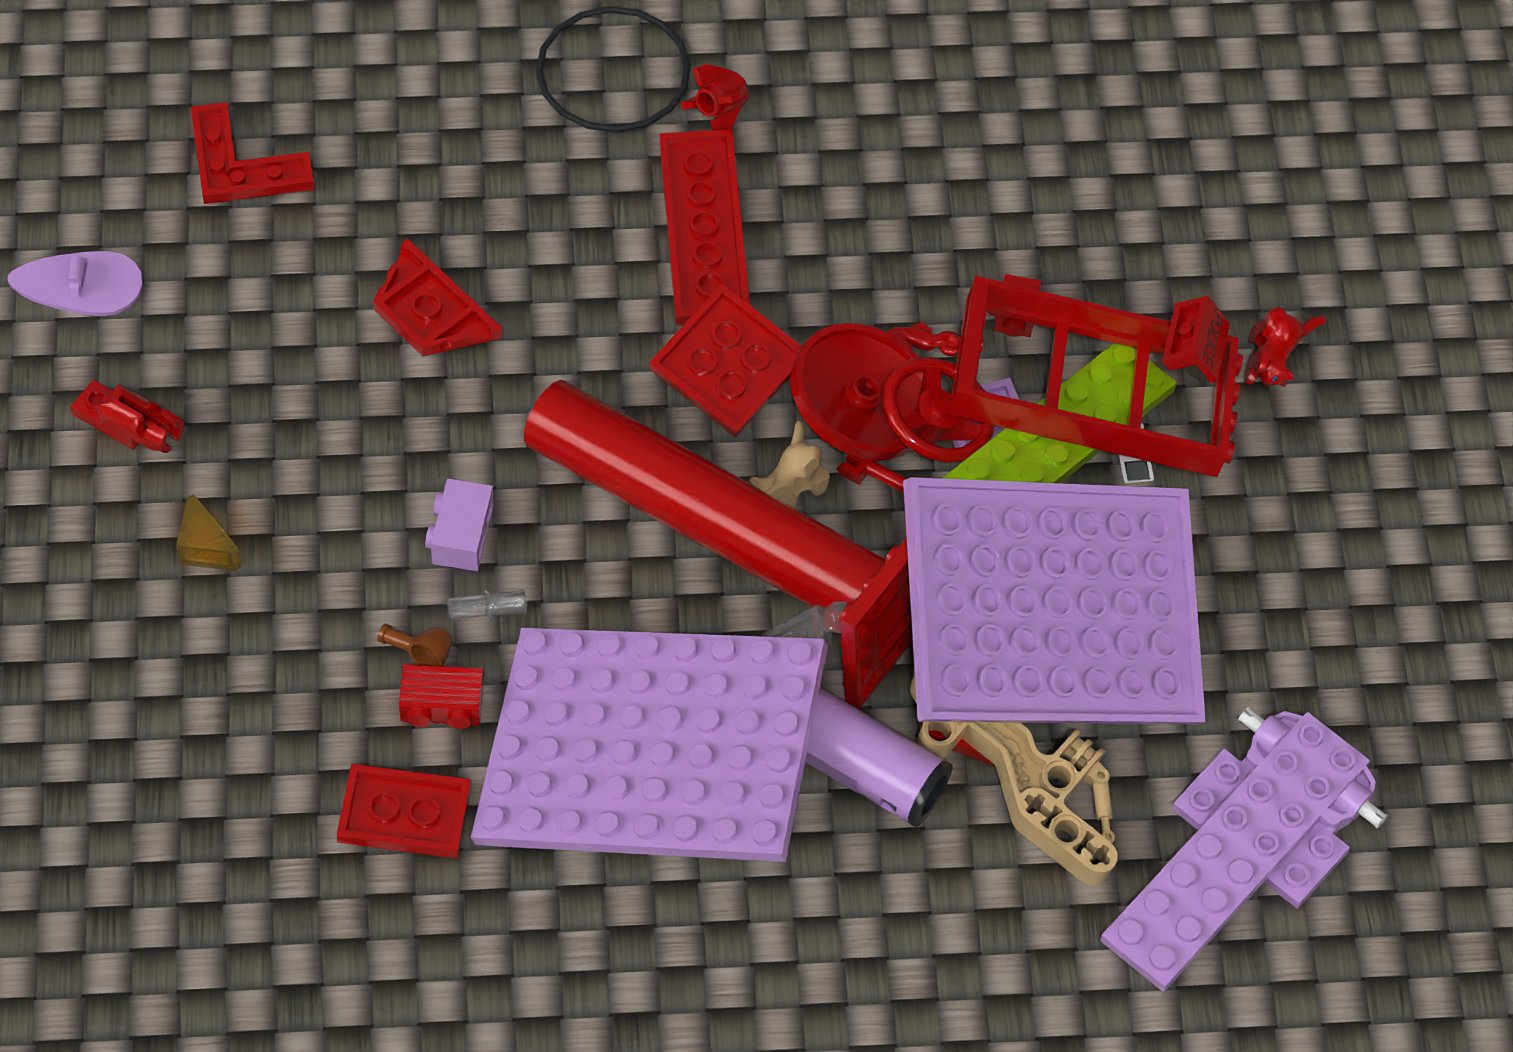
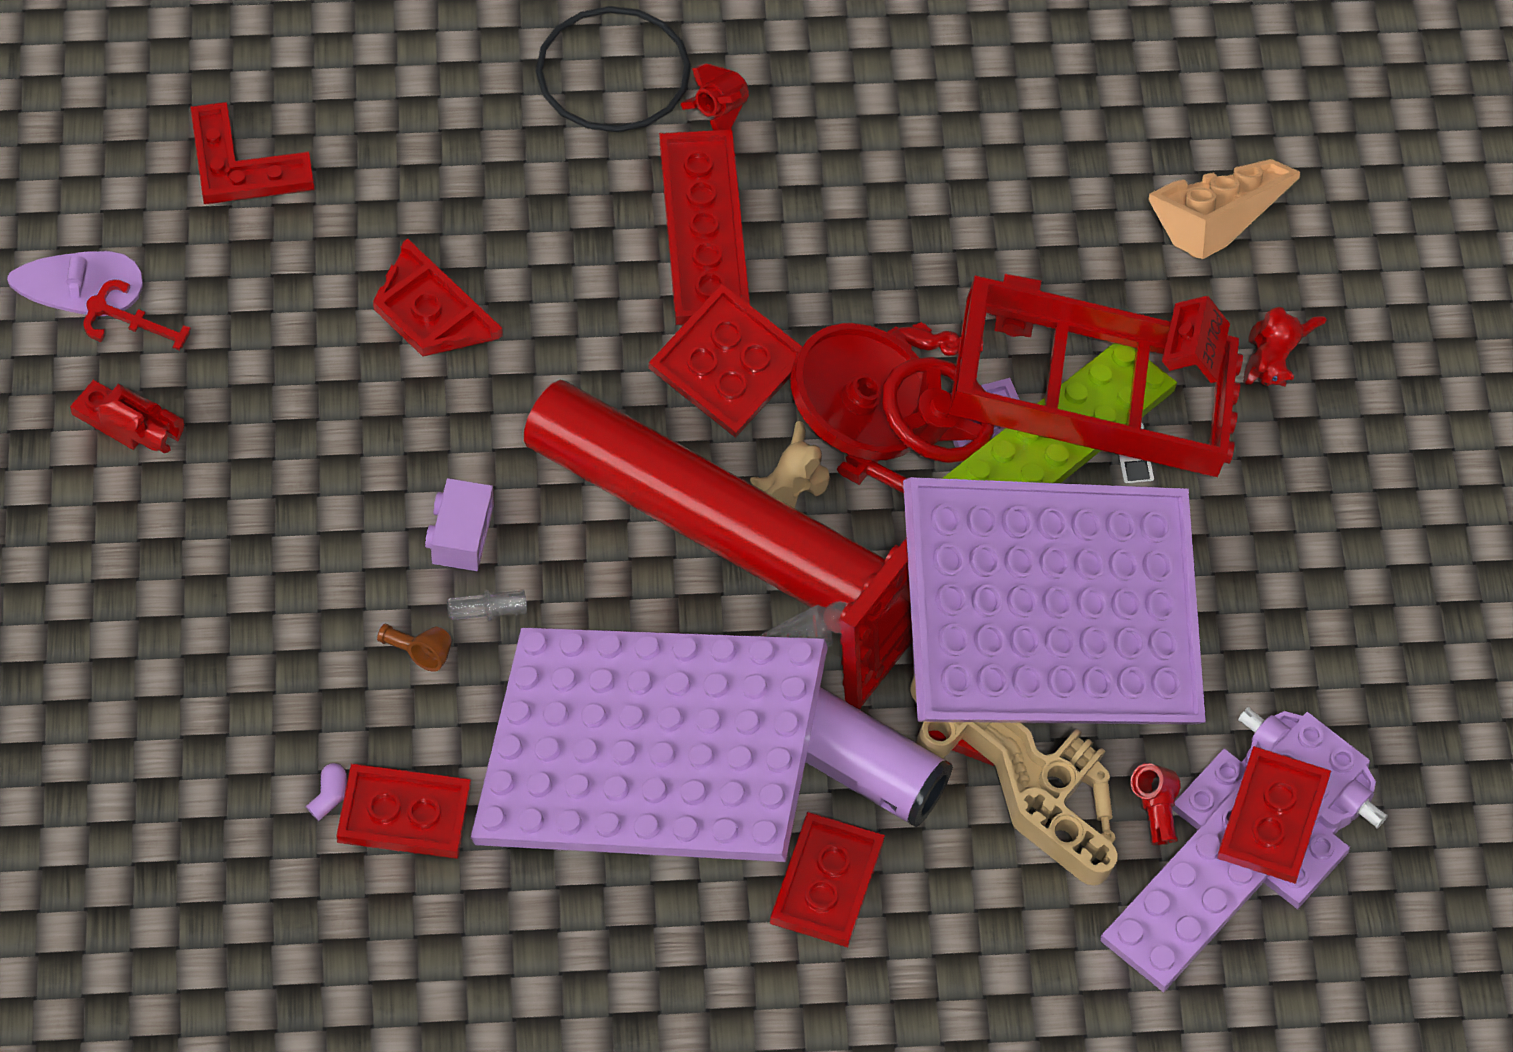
(97, 306): none -> red piece
(203, 540): clear yellow slope -> none
(332, 791): none -> lavender arm
(441, 695): red brick -> none
(827, 879): none -> red plate
(1157, 803): none -> red pin
(1218, 209): none -> light nougat wedge
(1274, 814): none -> red plate

